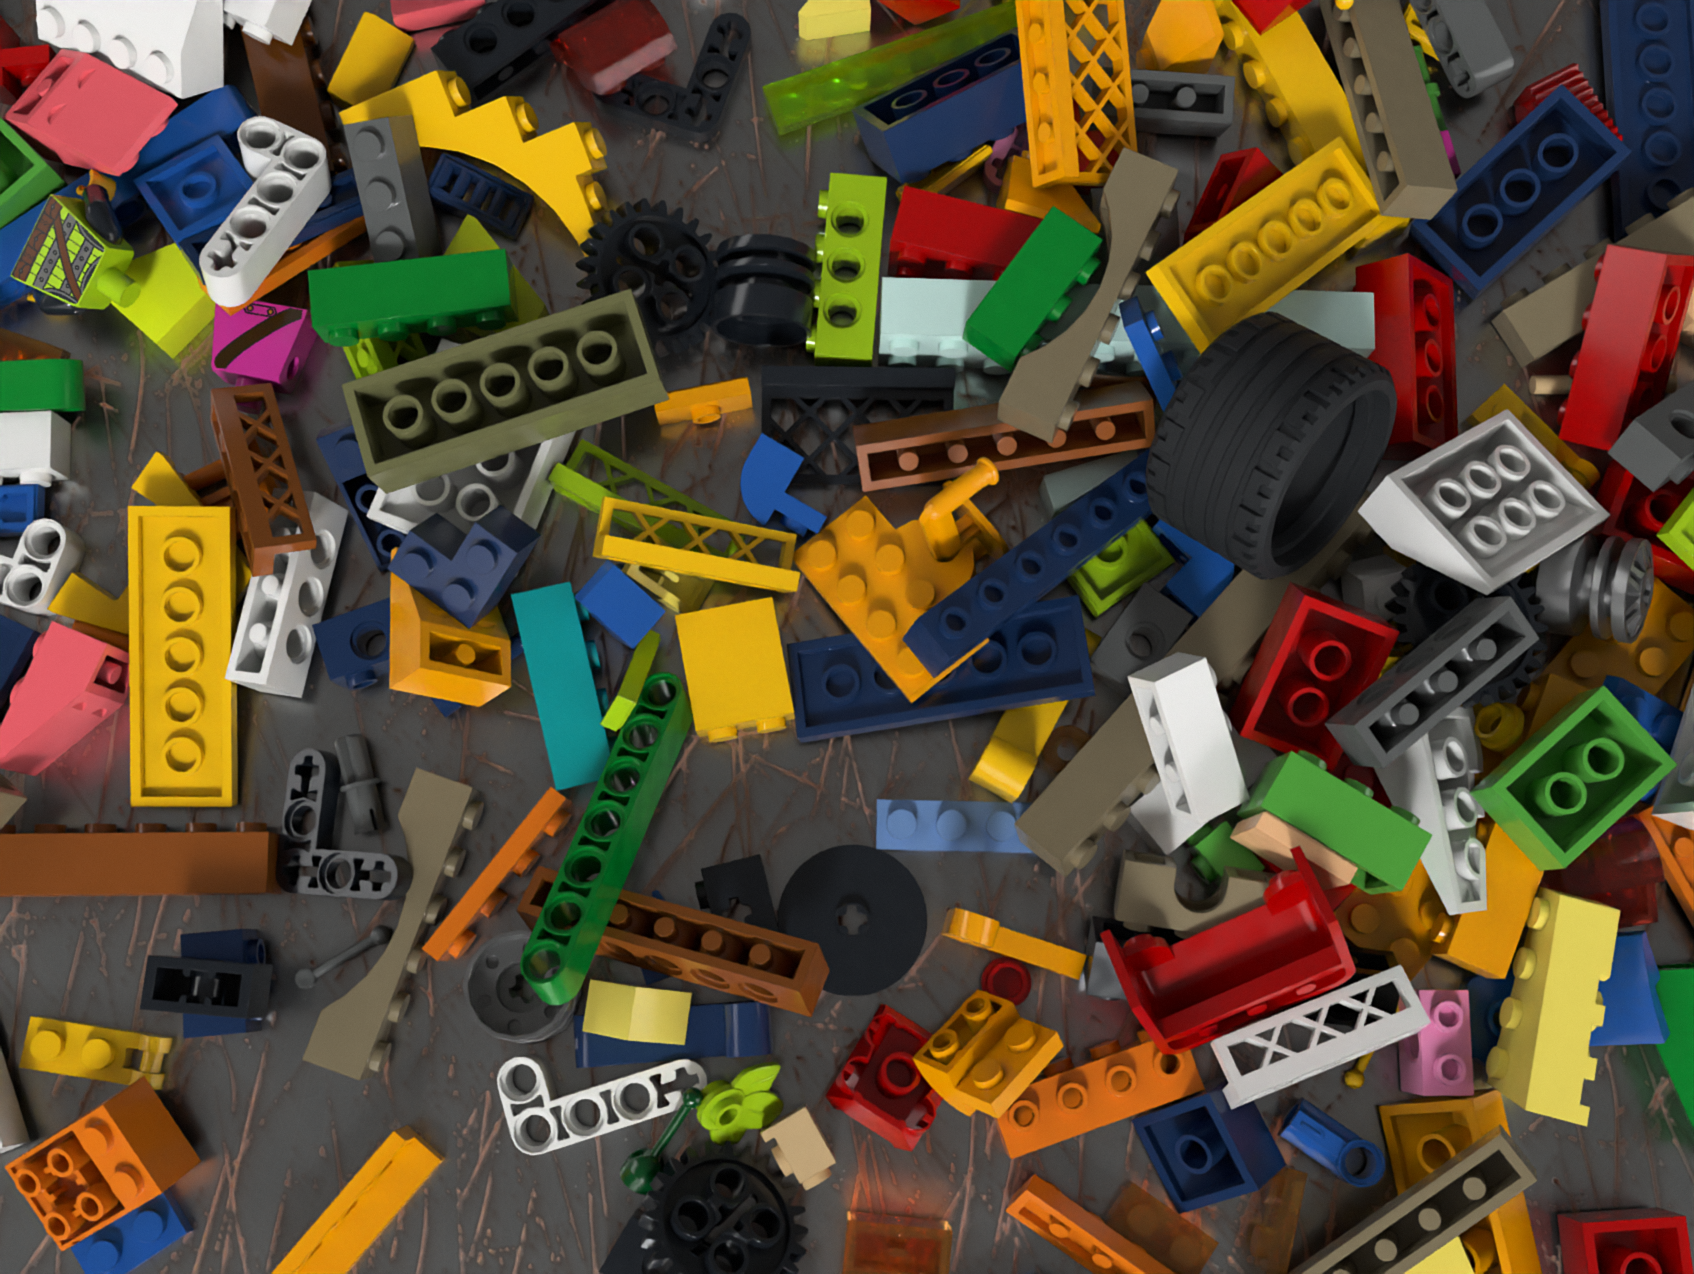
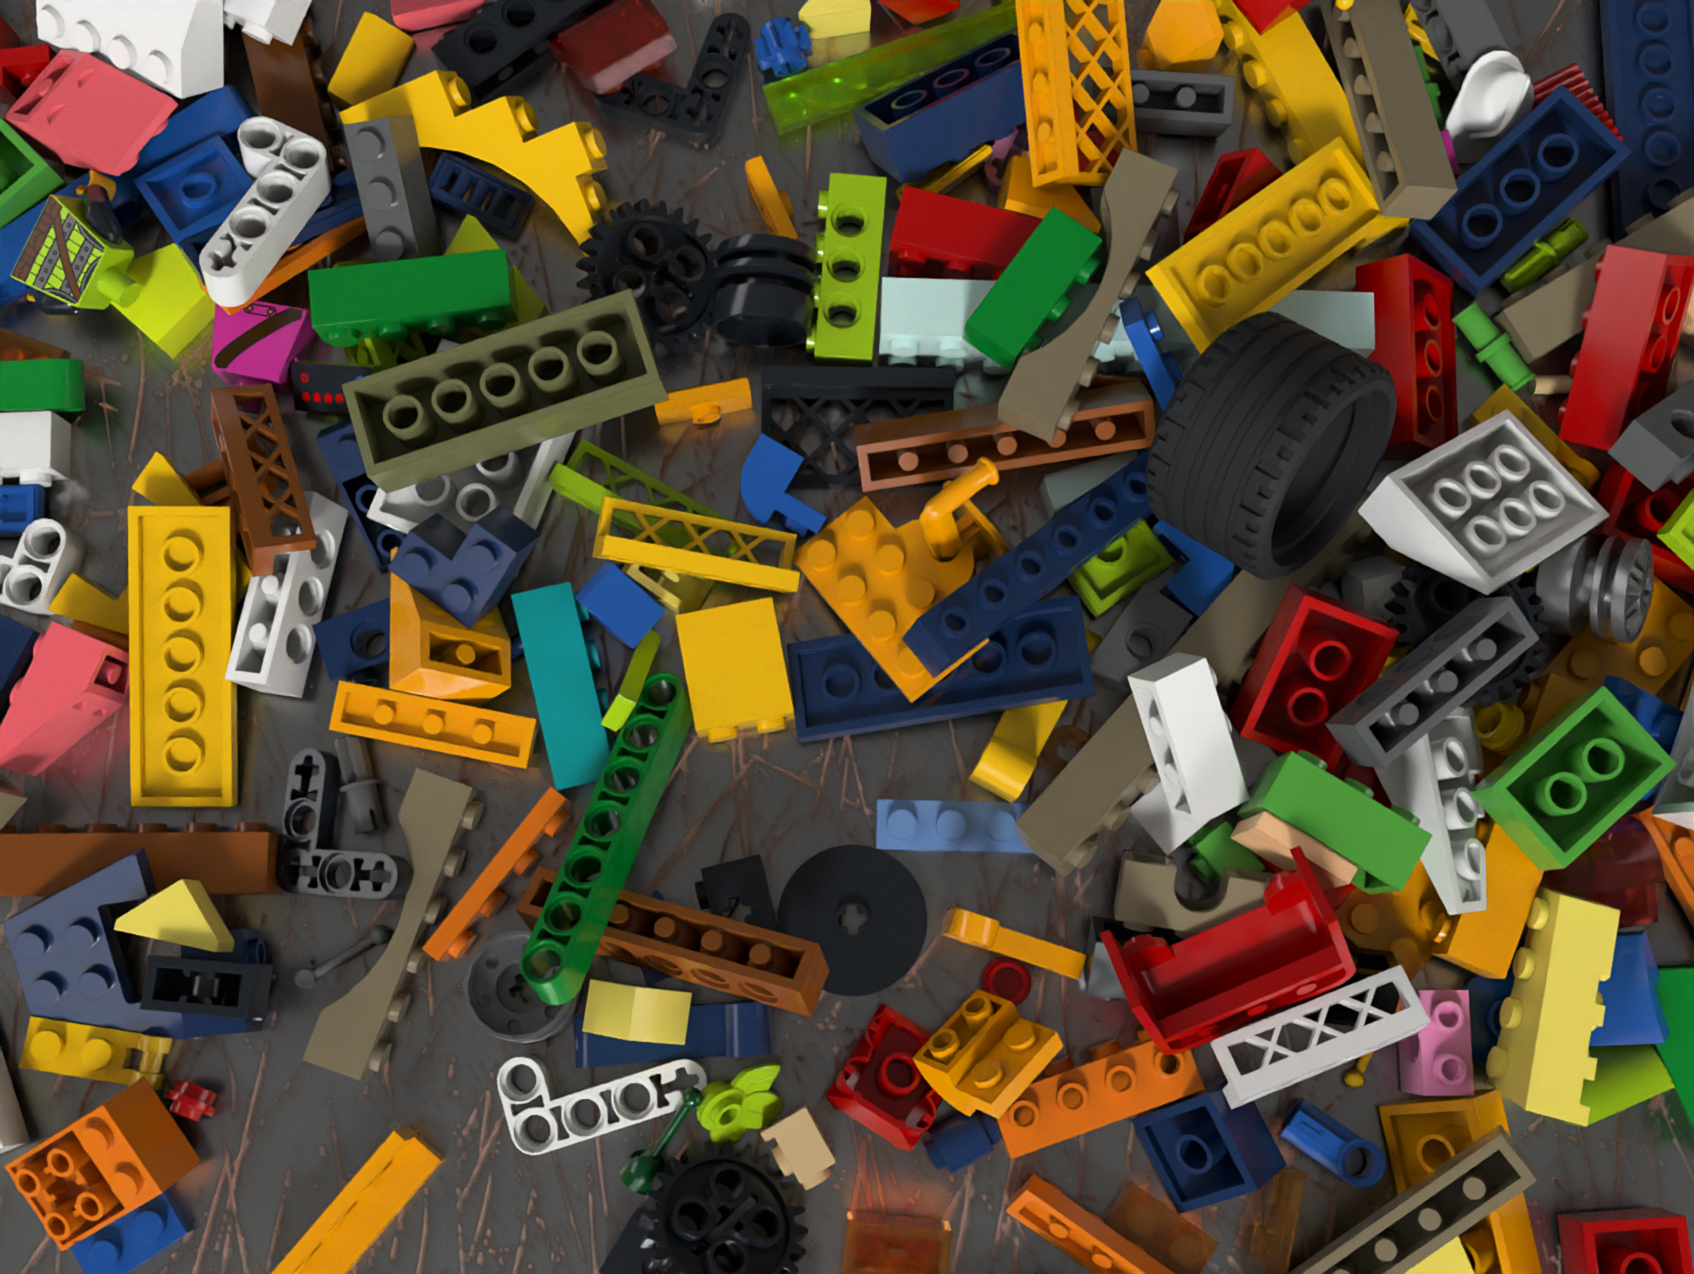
(74, 958): none -> dark blue wing
(180, 916): none -> light yellow slope
(191, 1101): none -> red plate
(319, 384): none -> black tile
(435, 724): none -> light orange fence
(772, 204): none -> light orange plate
(783, 47): none -> blue gear
(961, 1140): none -> dark blue brick
(1489, 105): none -> white piece
(1493, 347): none -> bright green pin
(1545, 255): none -> lime axle
(1622, 1079): none -> lime brick

